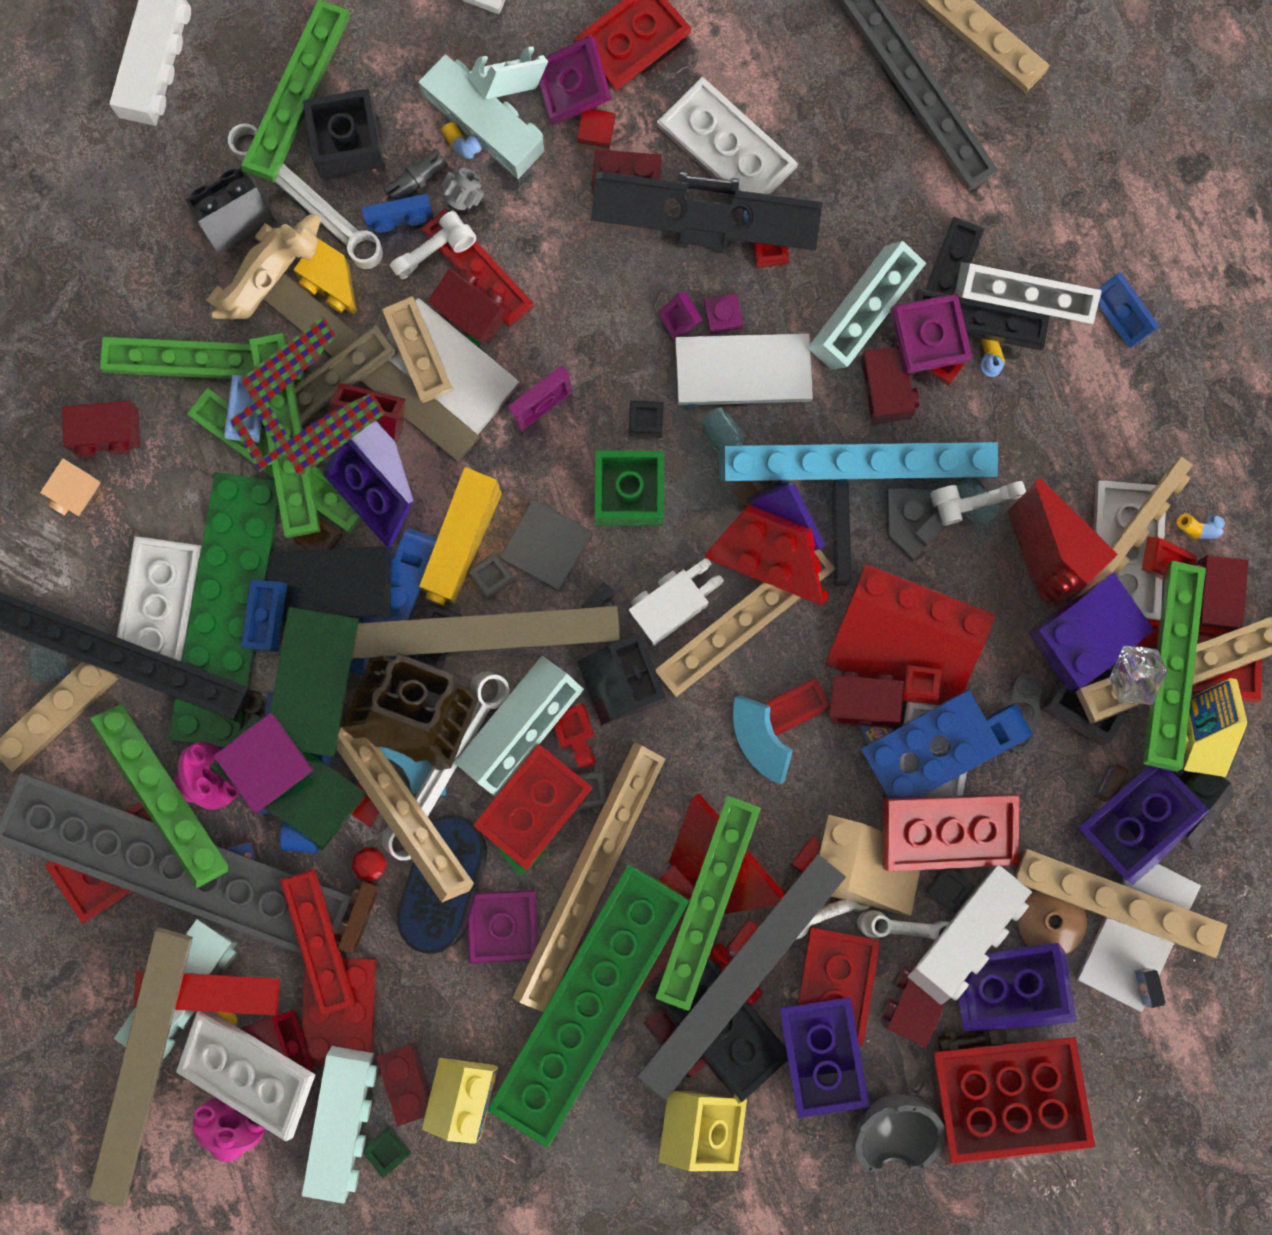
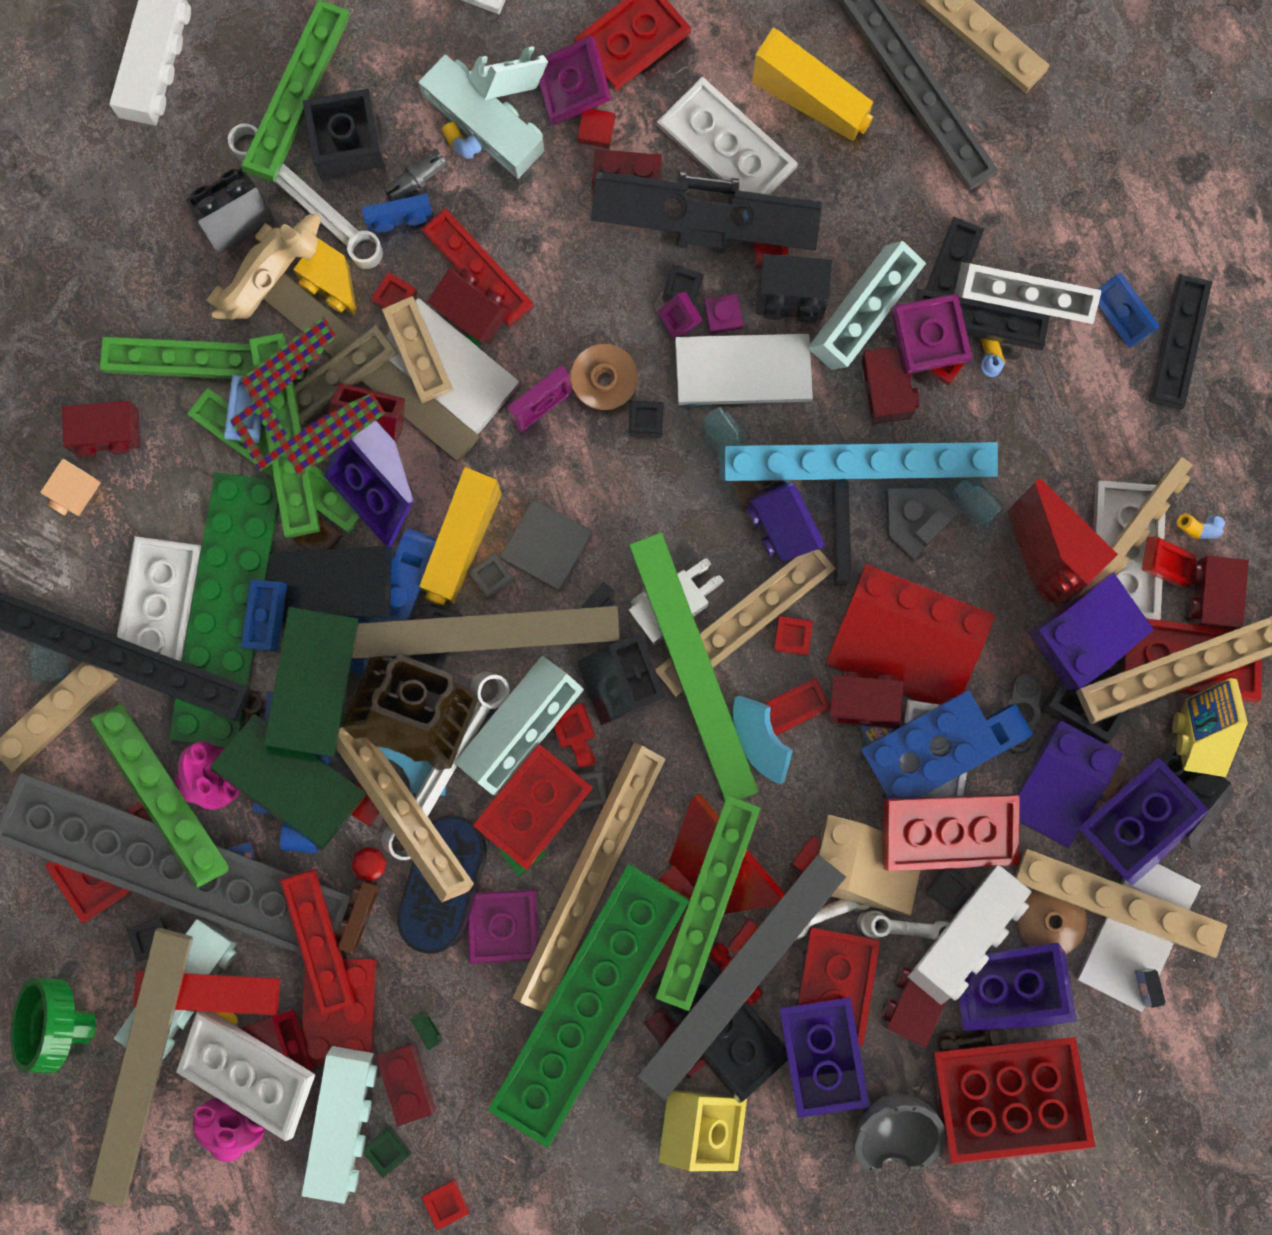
(47, 1025): none -> green piece
(142, 937): none -> black plate
(263, 763): magenta tile -> none
(392, 291): none -> red tile
(427, 1030): none -> dark green tile
(445, 1204): none -> red tile
(454, 232): white brick -> none
(459, 1100): light yellow slope -> none
(462, 188): light grey gear -> none
(600, 361): none -> medium nougat dish
(629, 488): green brick -> none
(681, 281): none -> black tile
(693, 667): none -> bright green tile
(771, 552): red wing -> none
(793, 287): none -> black brick
(793, 636): none -> red tile
(810, 86): none -> yellow slope
(922, 685): red tile -> none
(951, 505): white brick -> none
(1065, 782): none -> dark purple slope
(1138, 675): clear brick -> none
(1177, 648): bright green plate -> none
(1180, 341): none -> black tile

